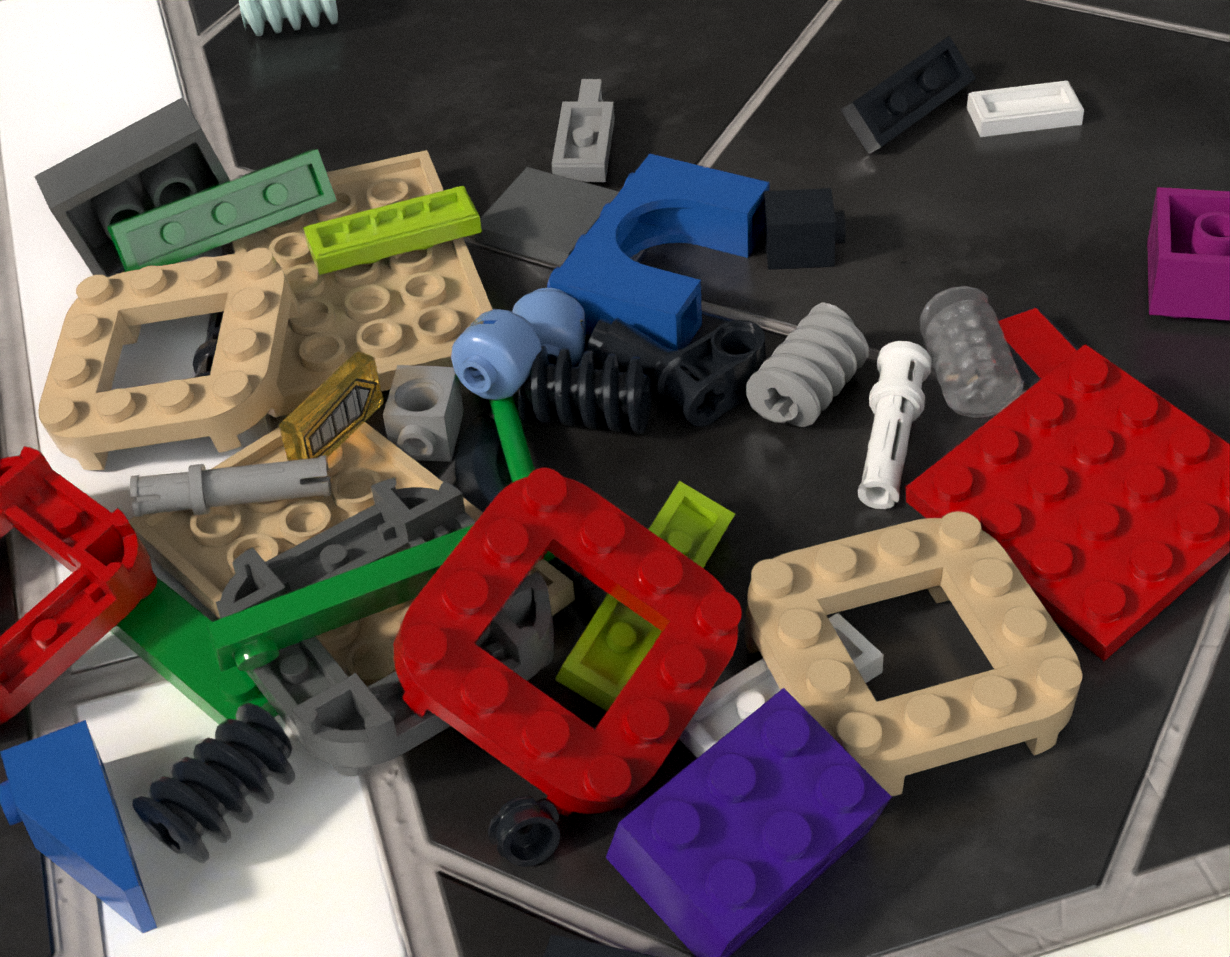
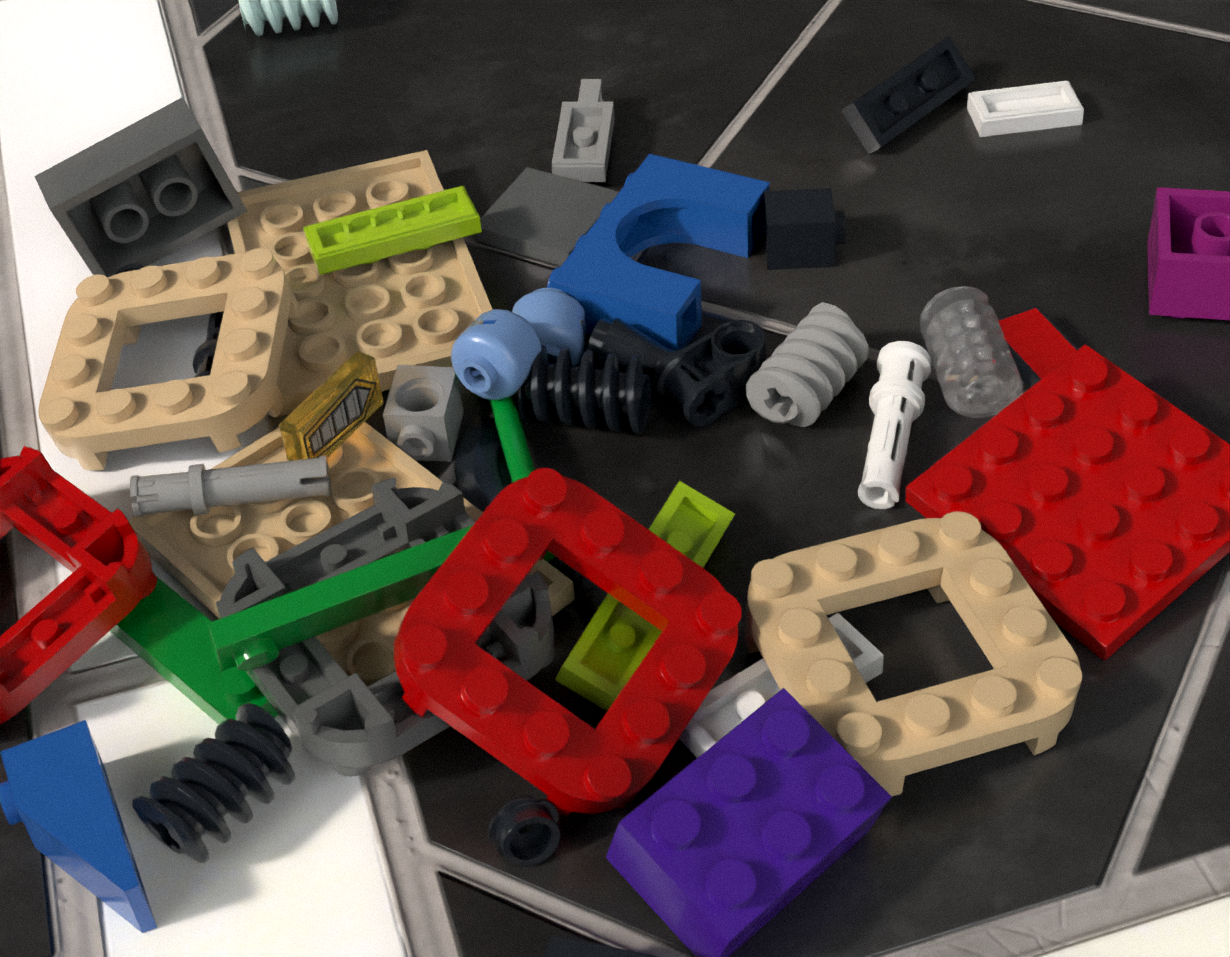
(223, 213): green plate -> none

